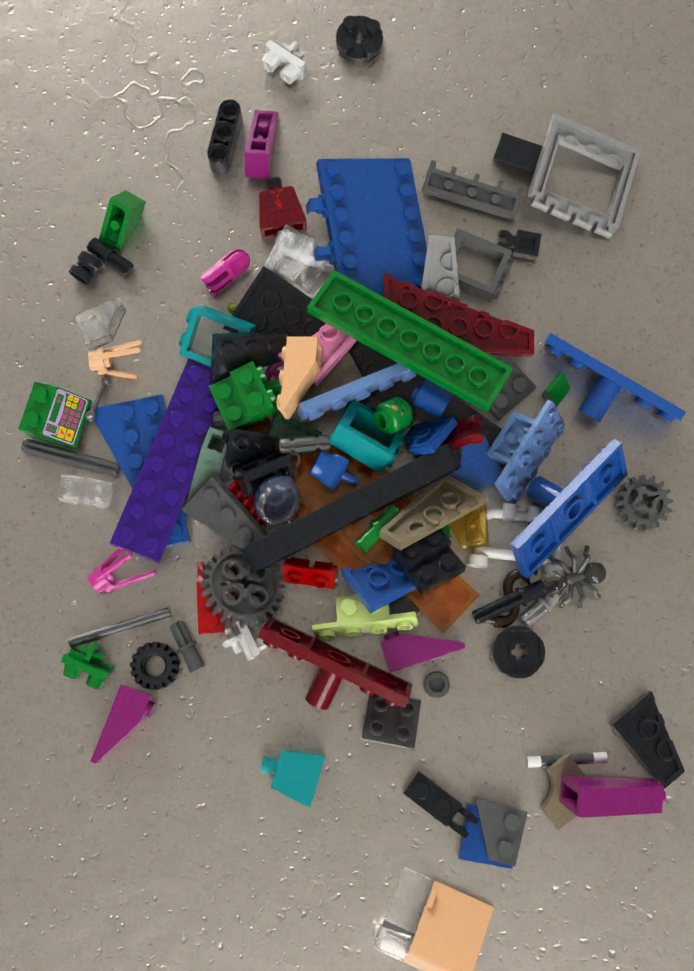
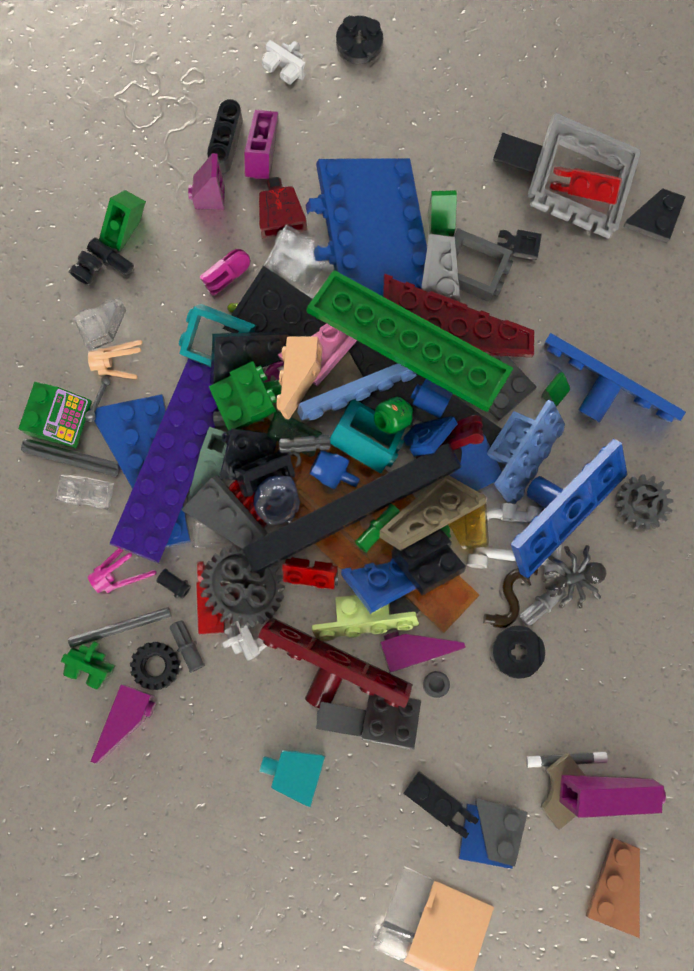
(173, 583): none -> black pin
(208, 186): none -> magenta slope
(340, 719): none -> dark grey slope
(442, 212): none -> green slope
(471, 192): dark grey hinge -> none
(519, 597): black axle -> none
(588, 184): none -> red hinge
(618, 889): none -> nougat wing
(647, 737): black wing -> none
(657, 215): none -> black wing

